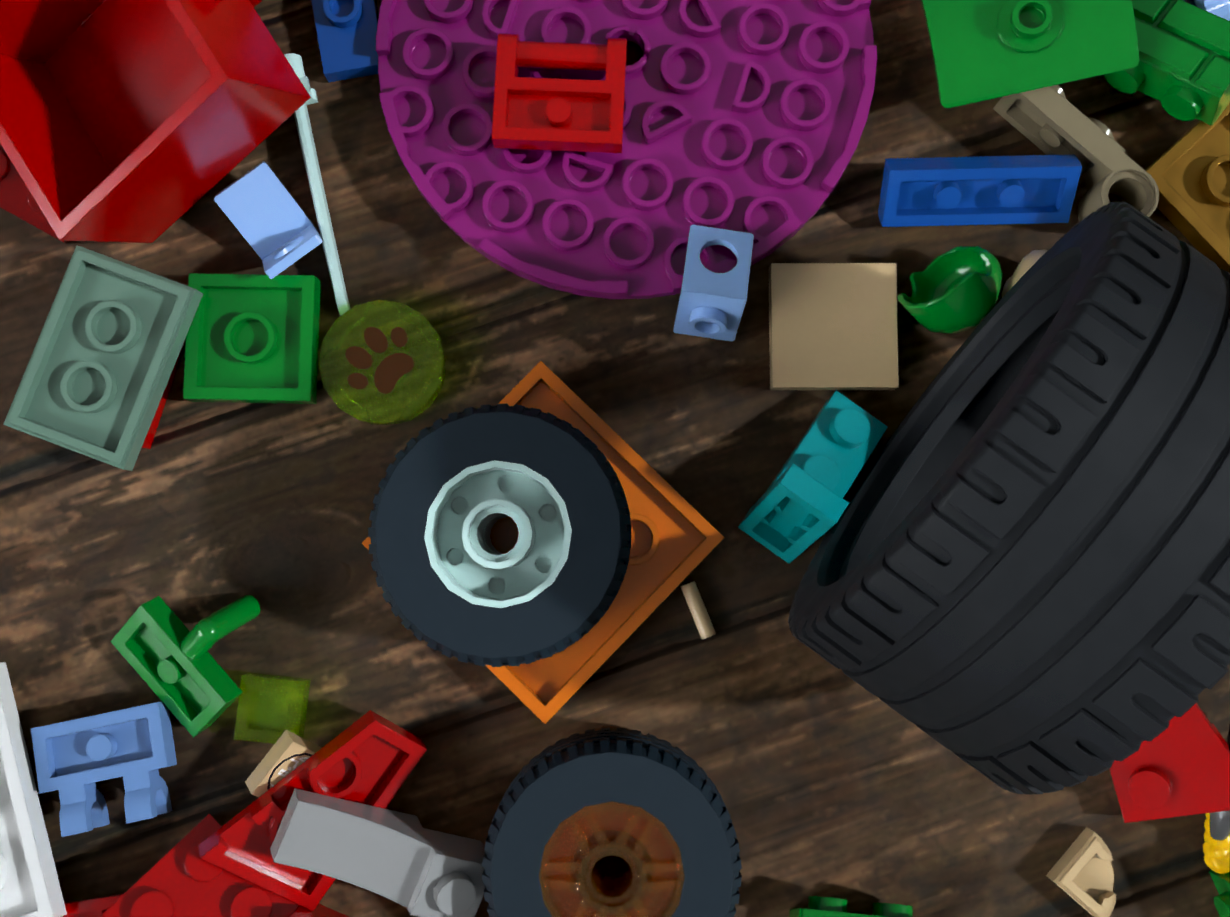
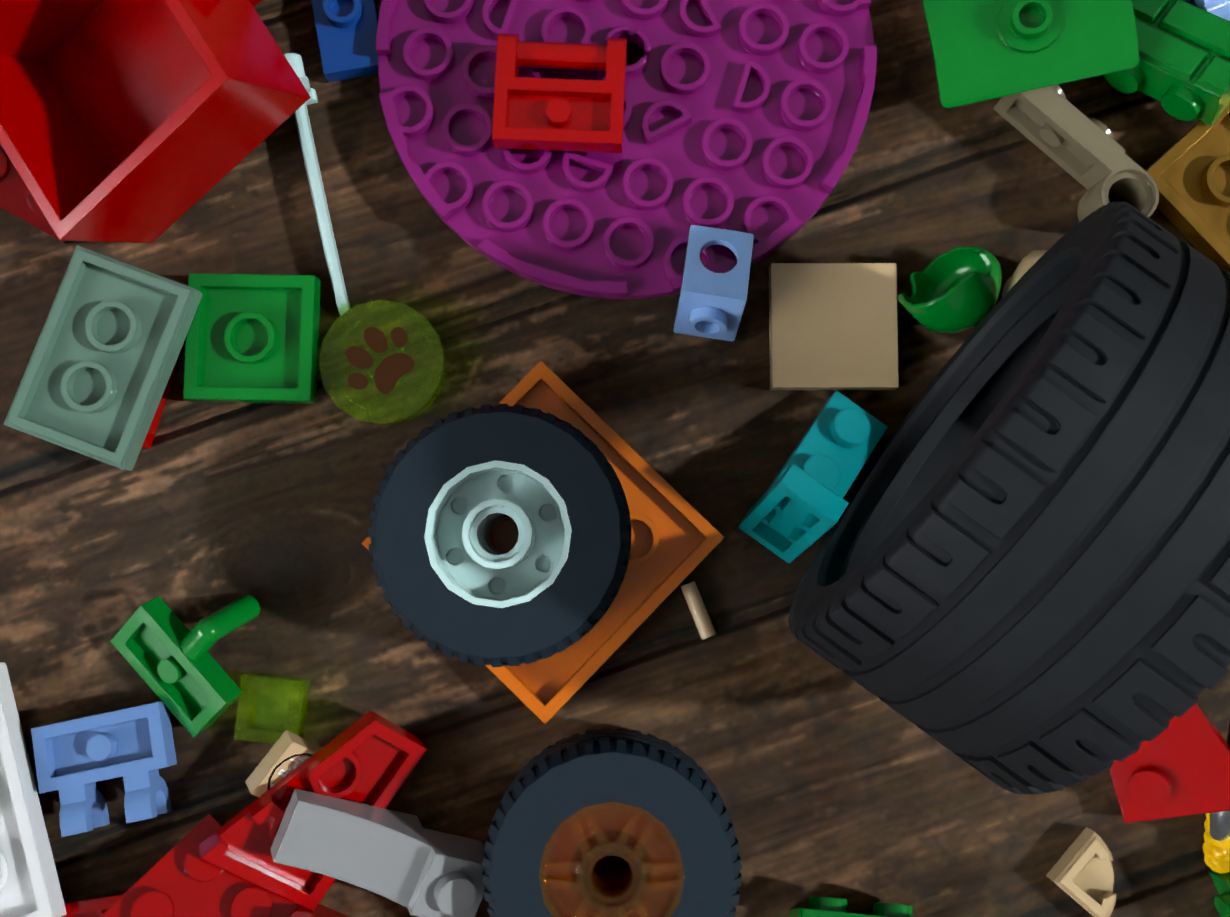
(268, 219): light blue bracket -> none
(978, 190): blue plate -> none

